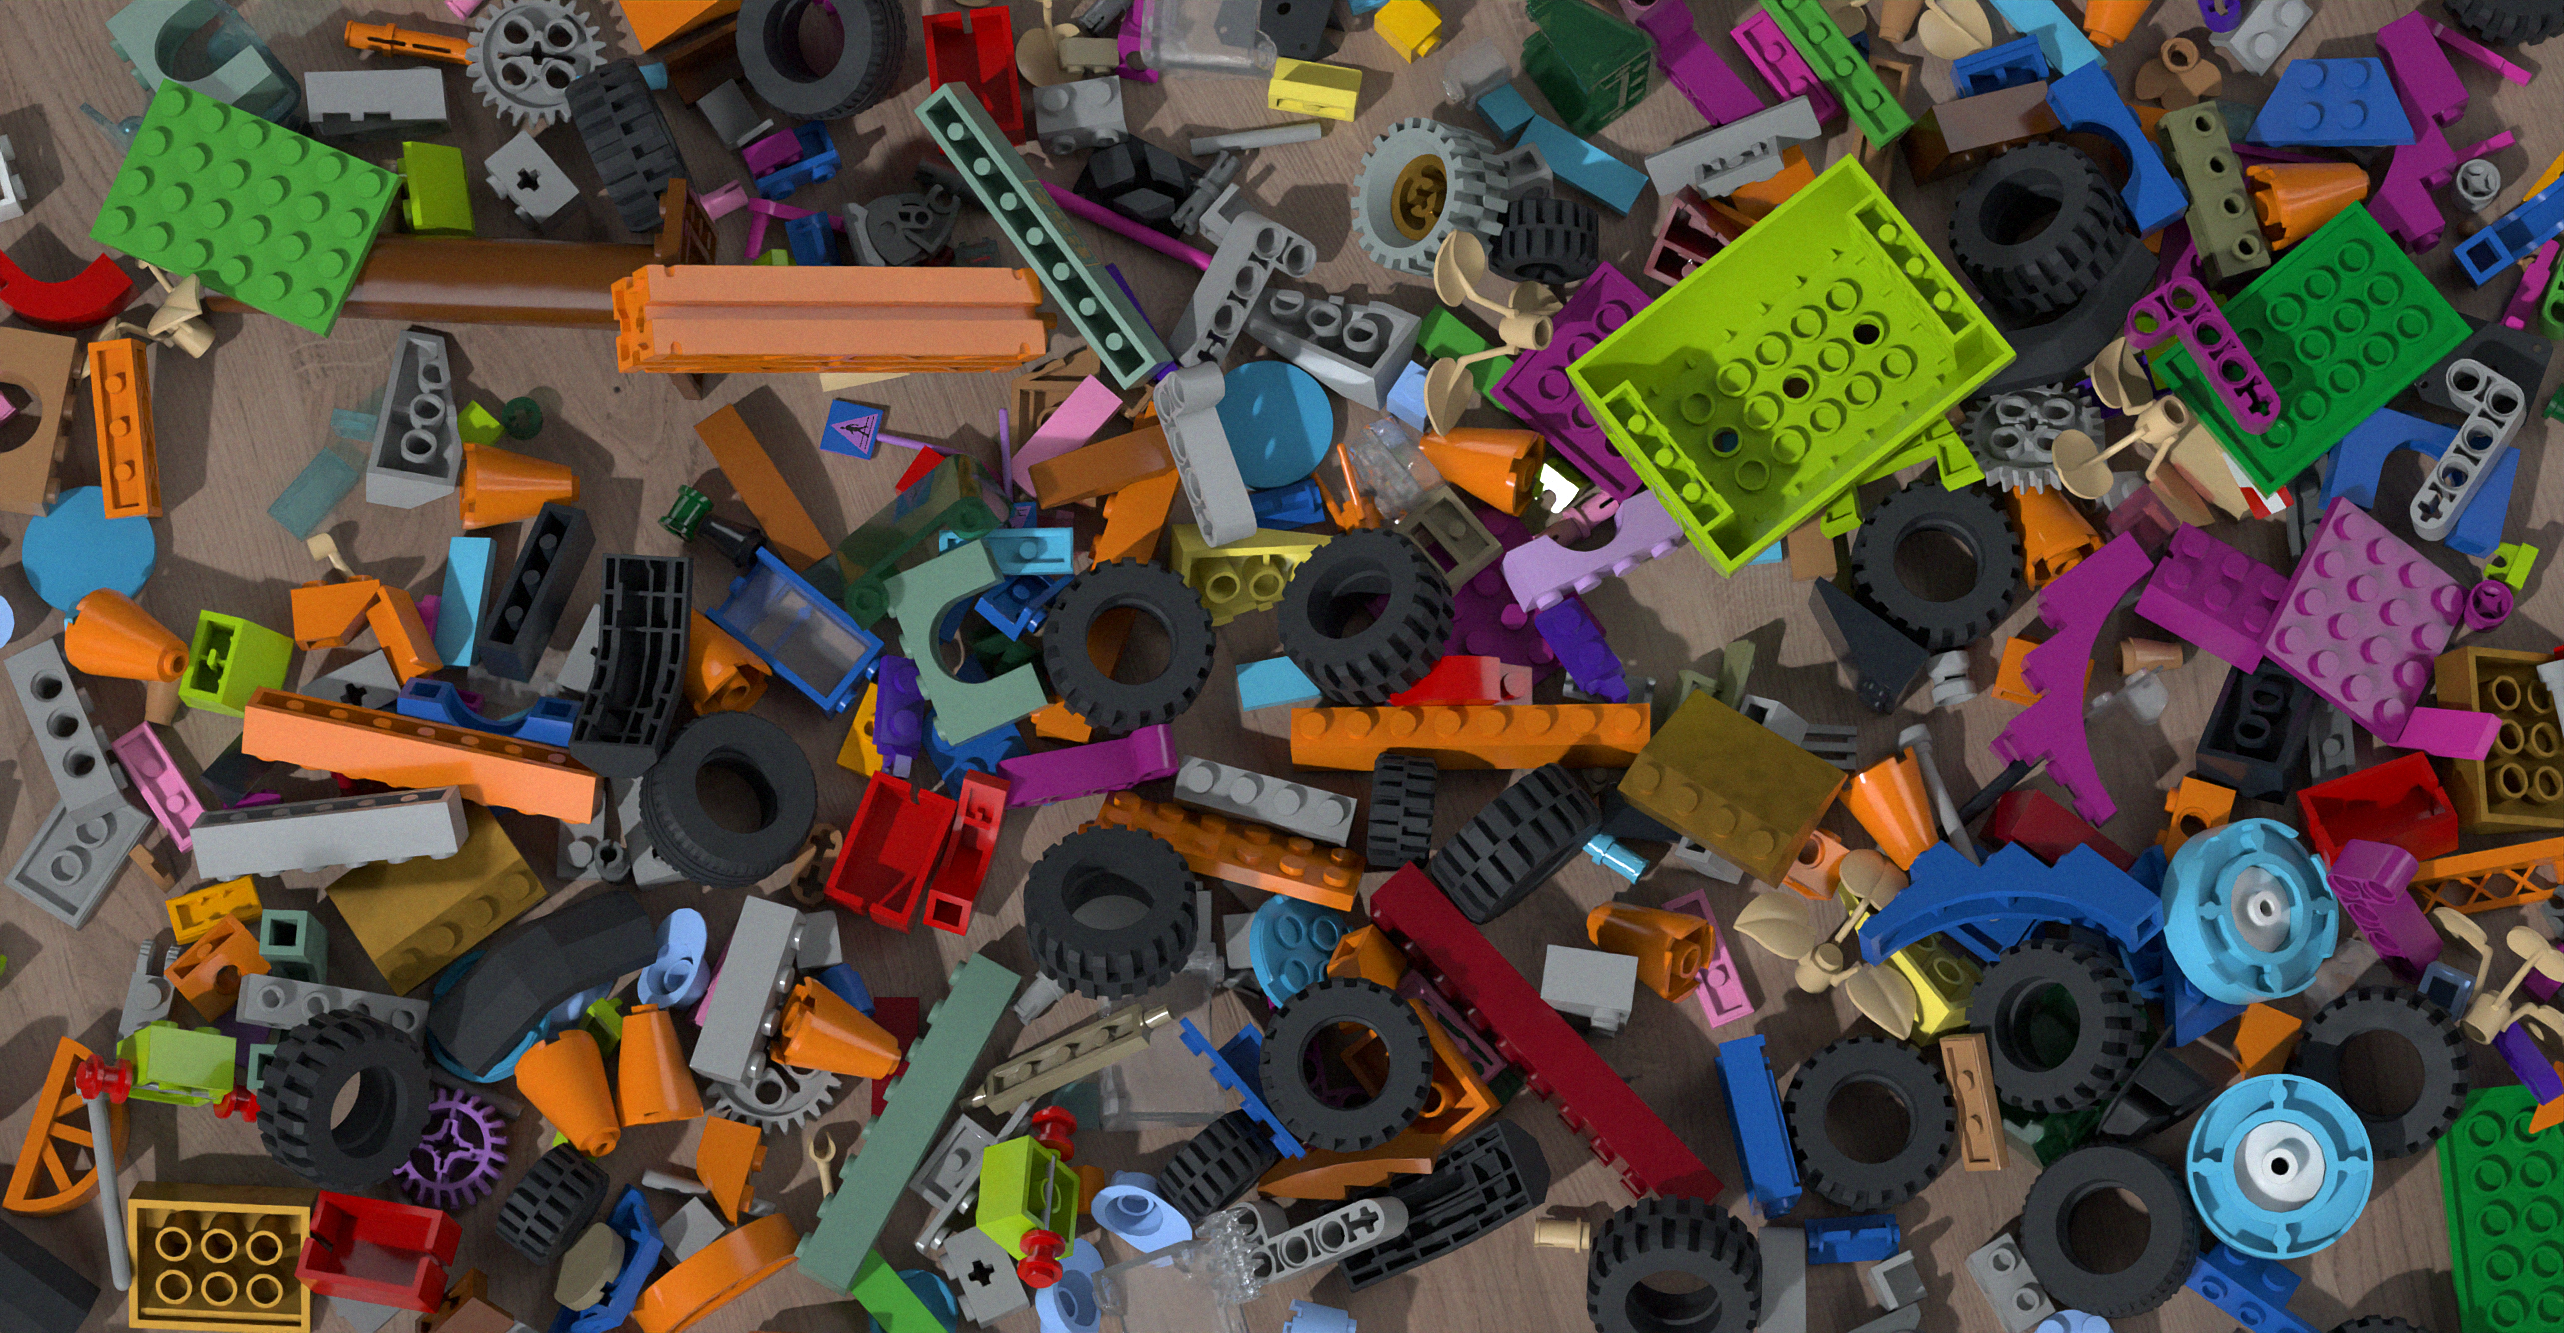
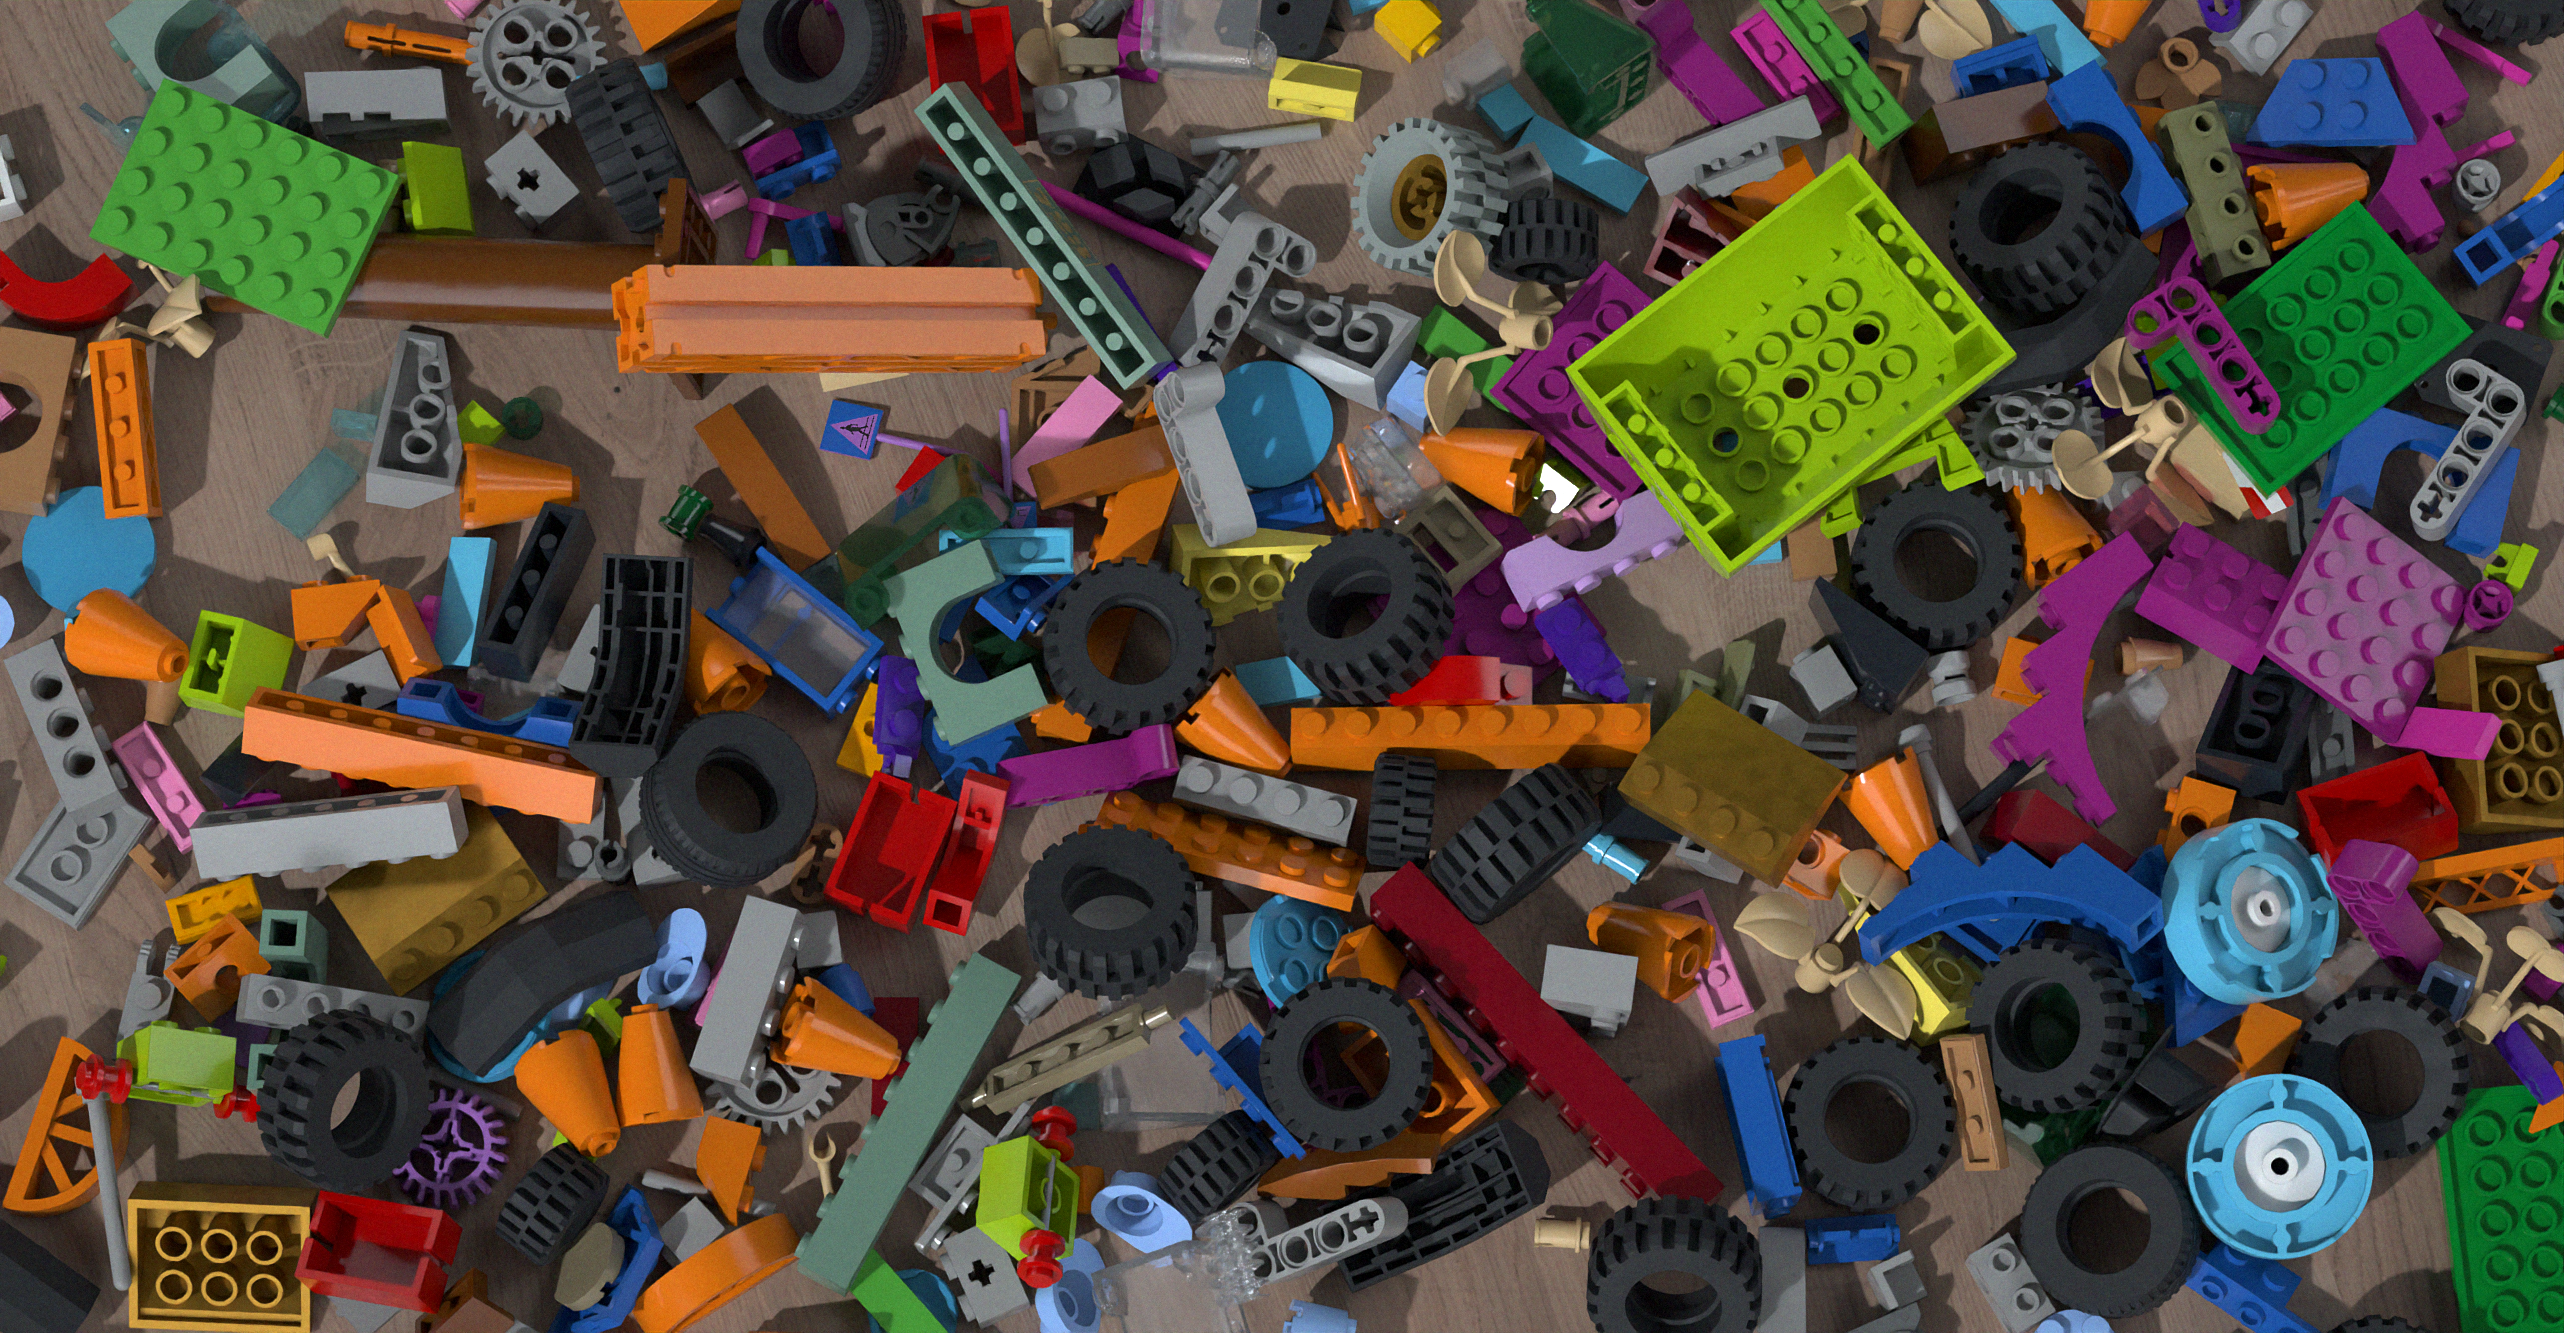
(1233, 729): none -> orange cone
(1821, 681): none -> light grey brick

